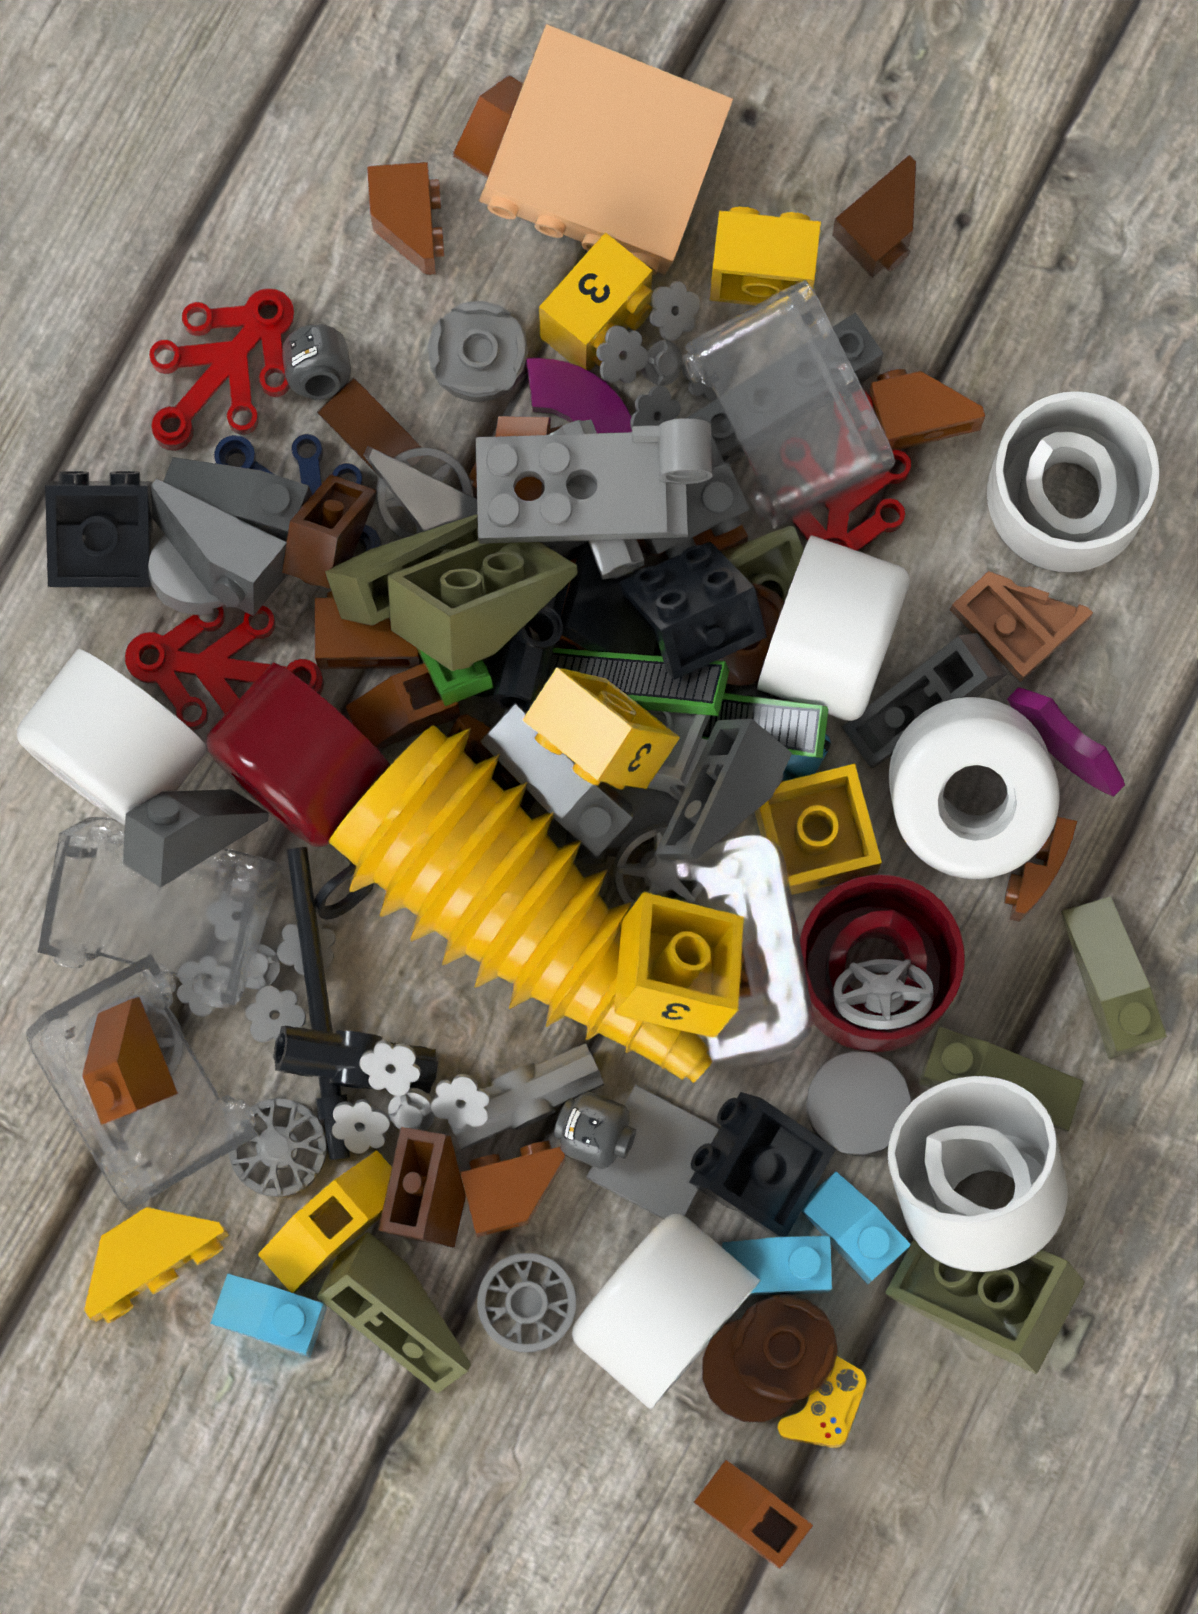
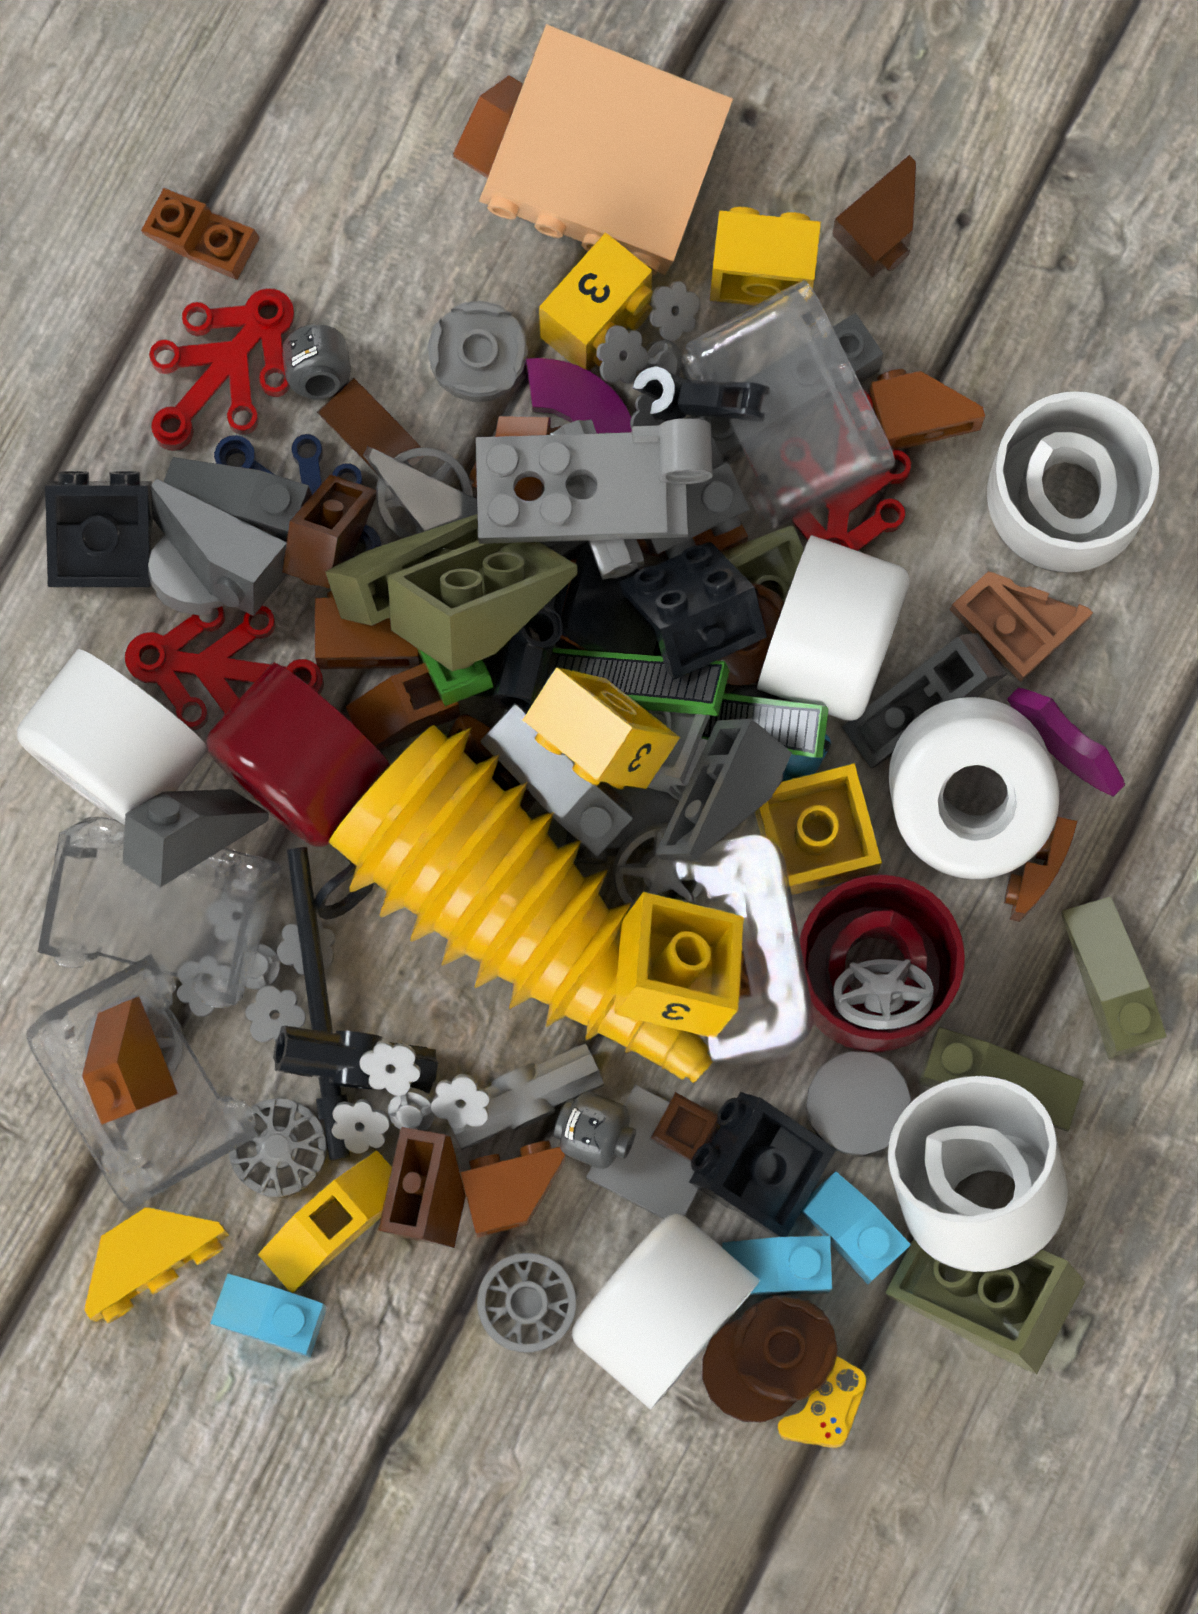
(199, 234): none -> dark orange slope
(390, 1307): olive slope -> none
(402, 211): dark orange slope -> none
(682, 397): none -> black piece
(684, 1127): none -> reddish brown tile
(753, 1514): dark orange slope -> none

